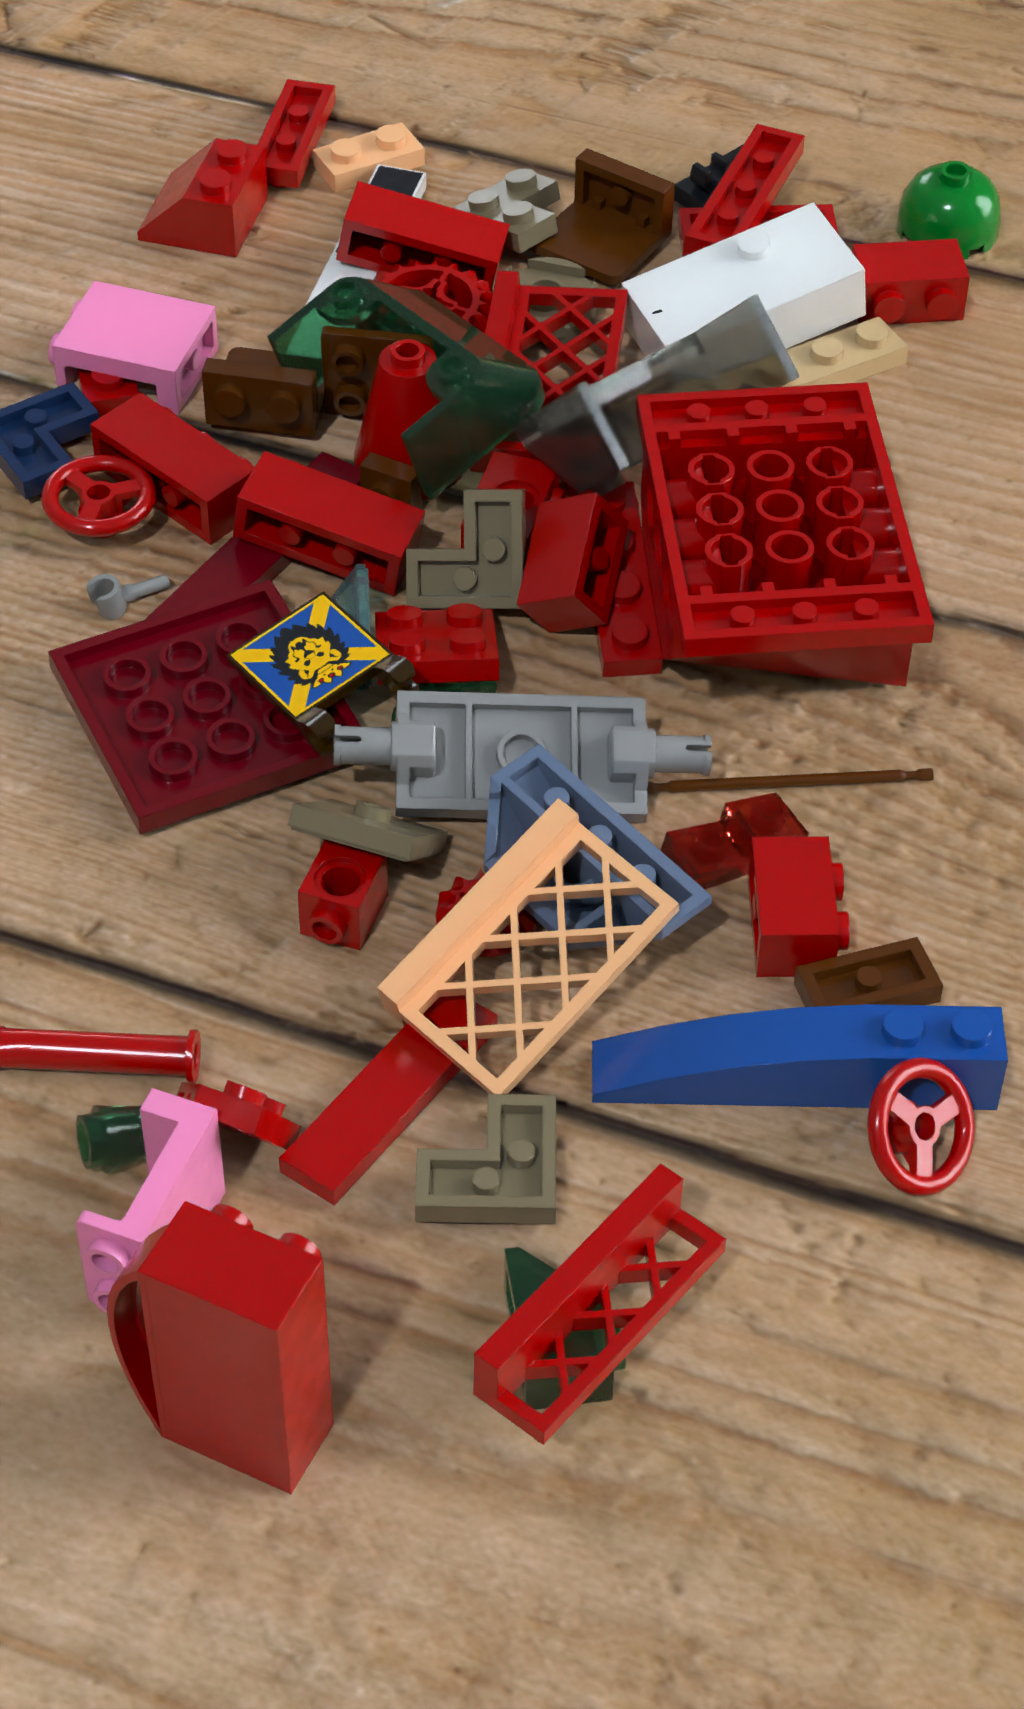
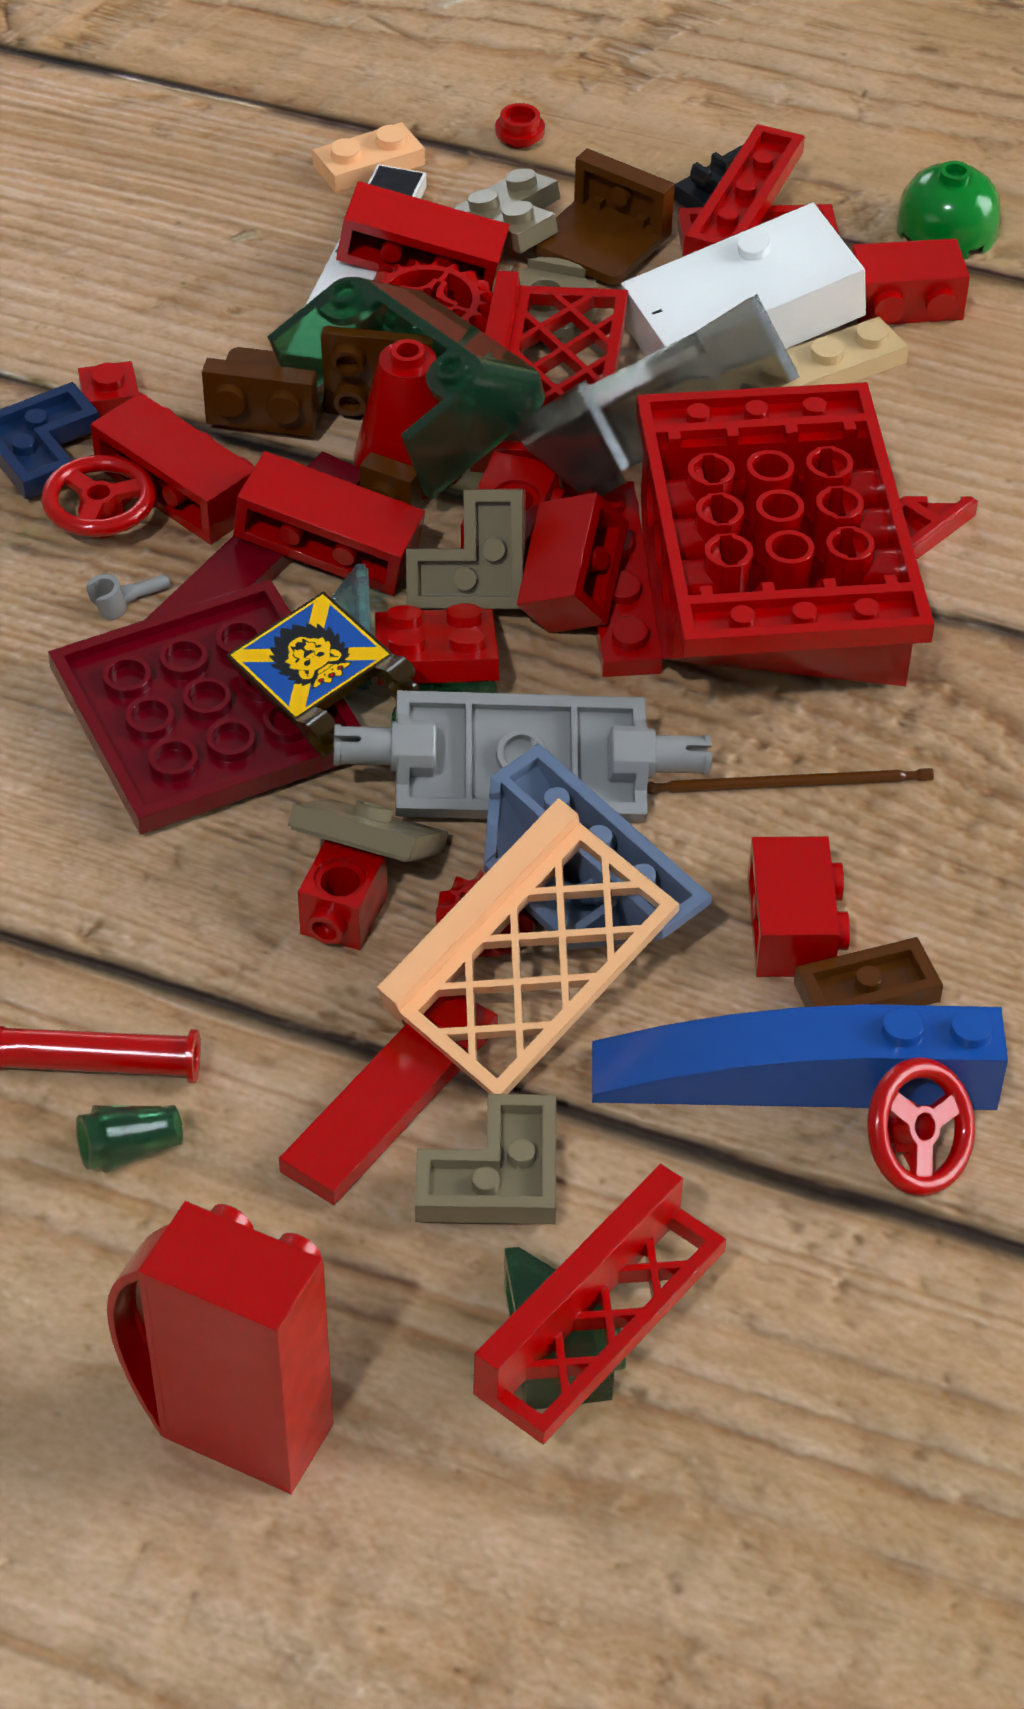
(137, 339): bright pink panel -> none
(182, 1166): bright pink panel -> none
(210, 199): red slope -> none
(245, 1112): red wing -> none
(295, 130): red plate -> none
(520, 125): none -> red plate
(721, 849): clear red slope -> none
(934, 522): none -> red tile

